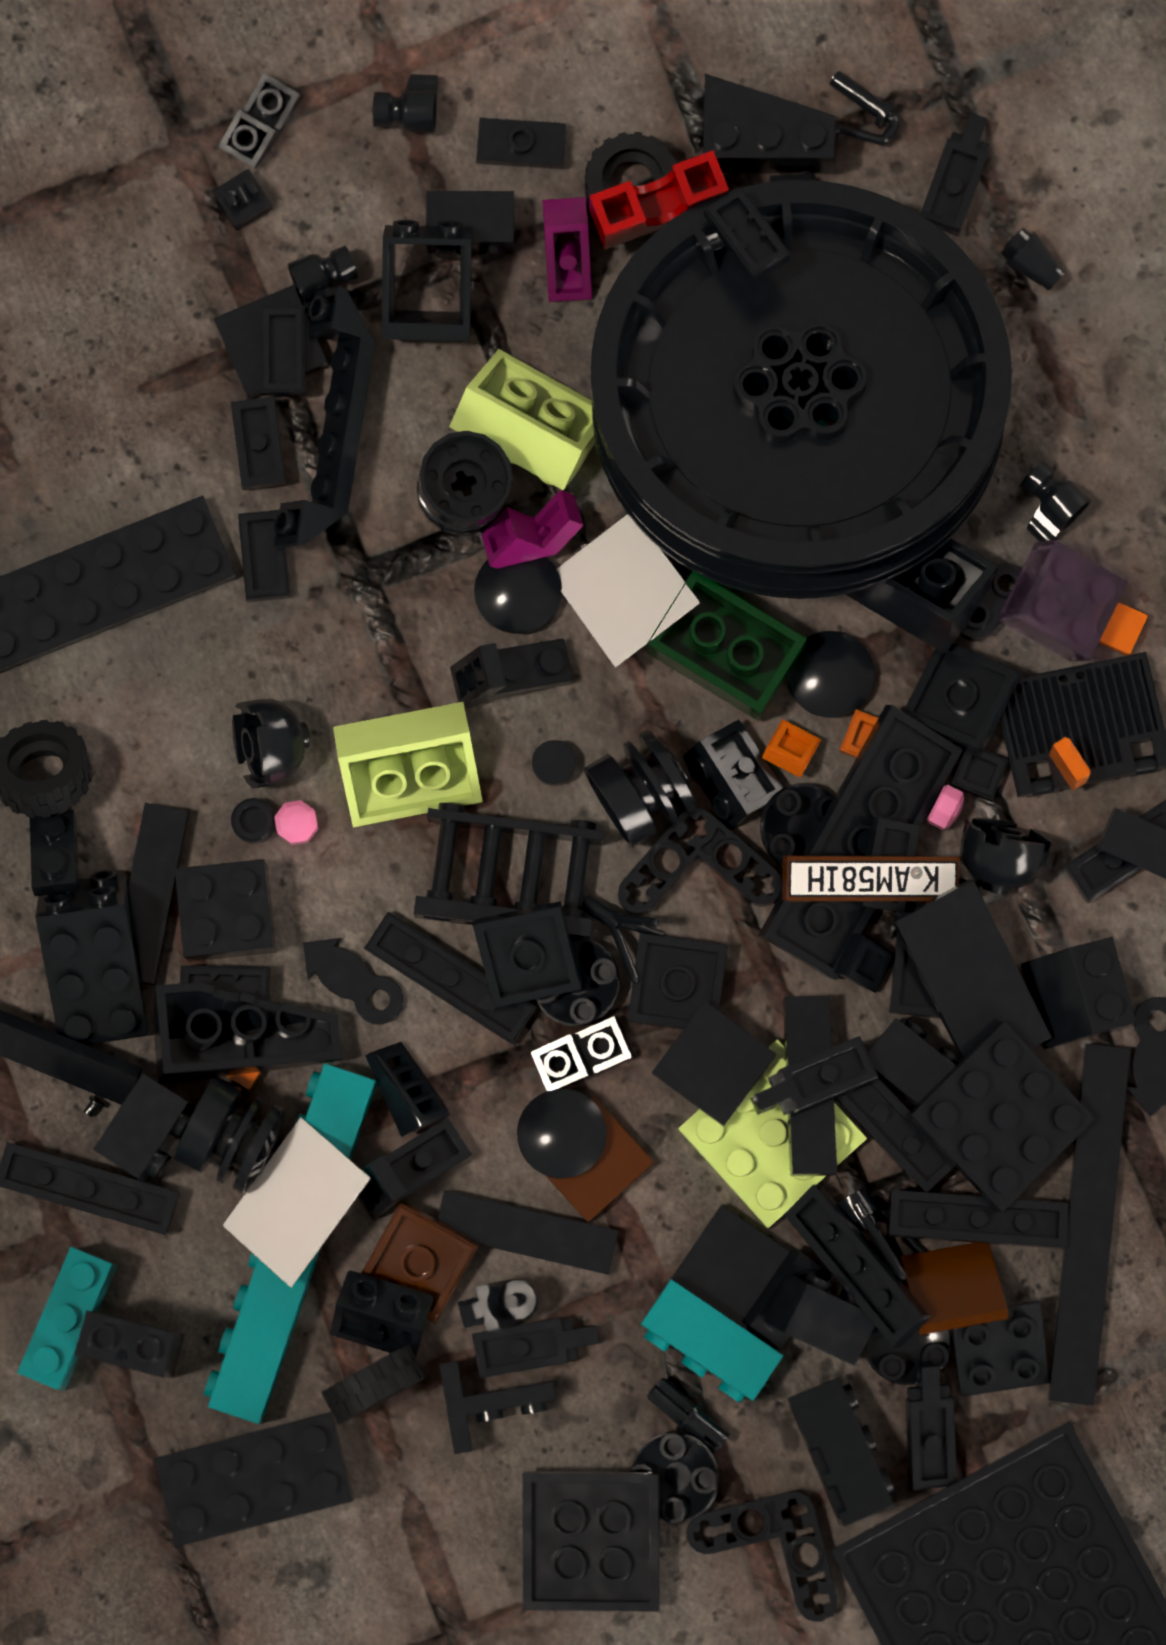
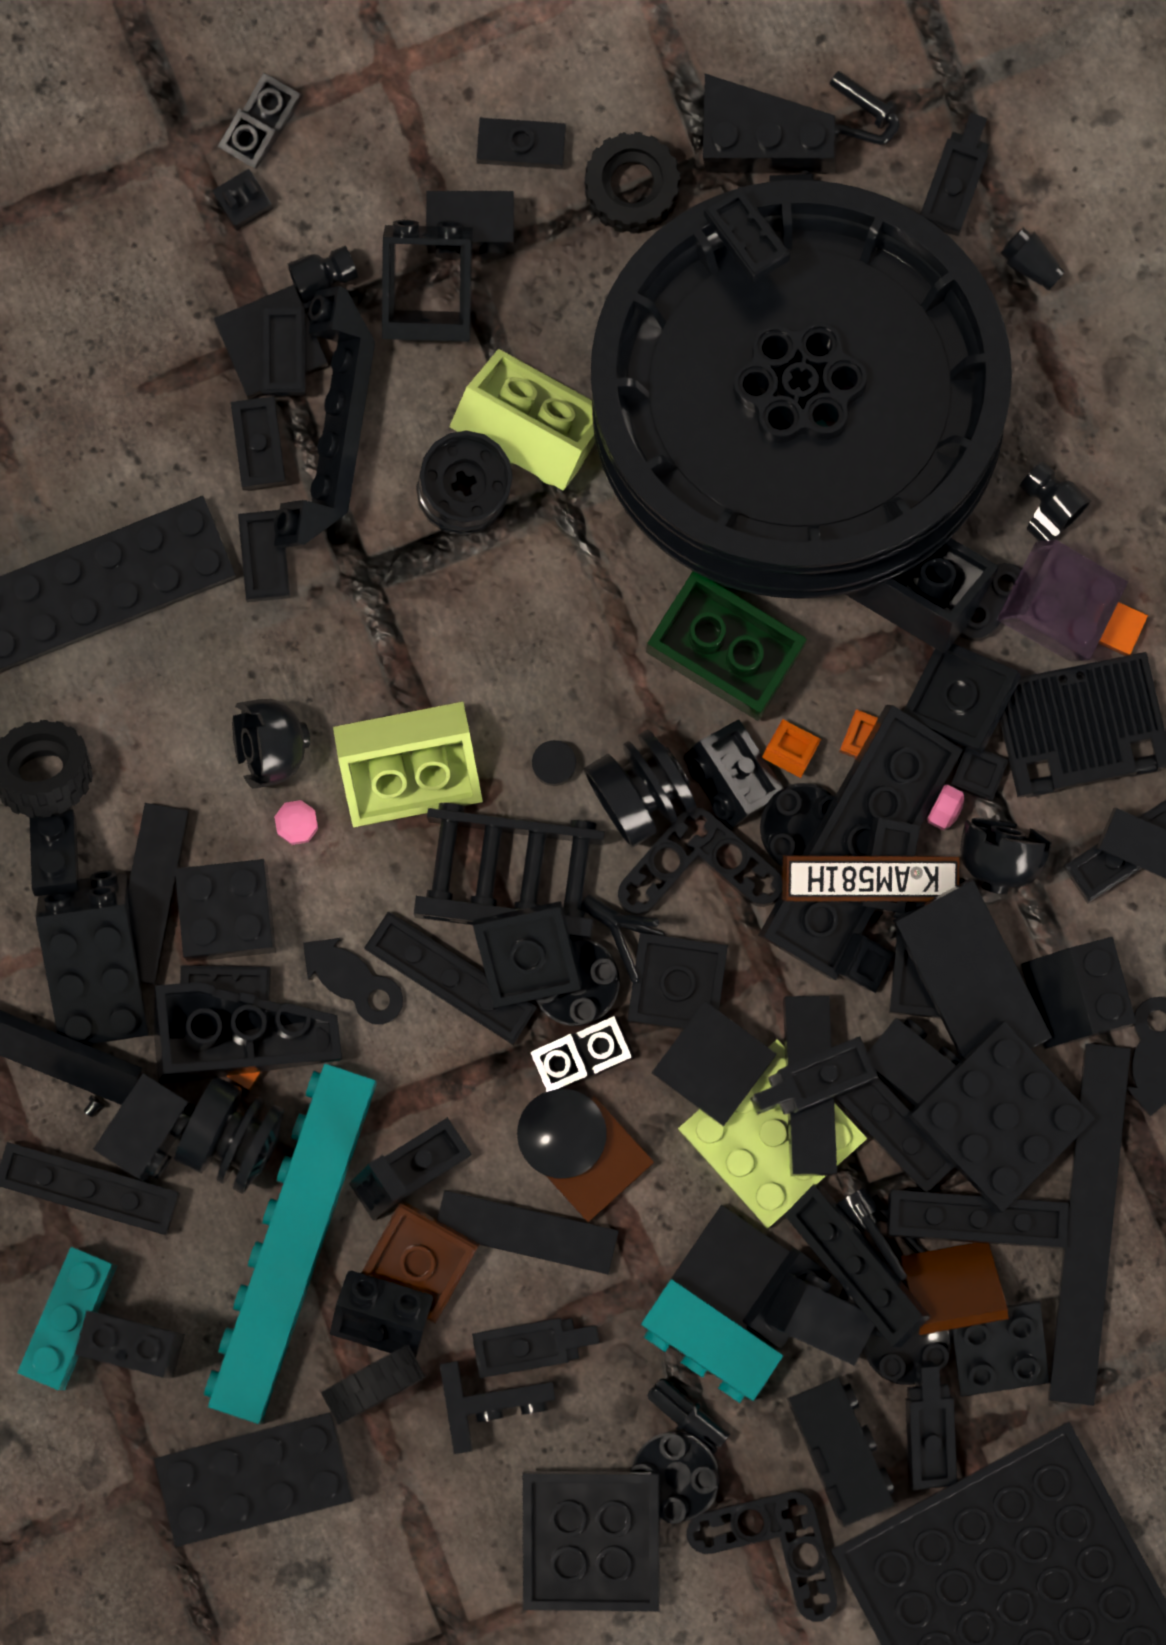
(253, 820): black tile -> none
(296, 1202): white sticker -> none
(413, 109): black piece -> none
(413, 1110): black slope -> none
(499, 1304): black hips -> none
(510, 670): black bracket -> none
(518, 595): black dish -> none
(522, 538): magenta slope -> none
(567, 249): magenta slope -> none
(624, 589): white sticker -> none
(634, 211): red arch -> none
(831, 675): black dish -> none
(1070, 763): orange tile -> none

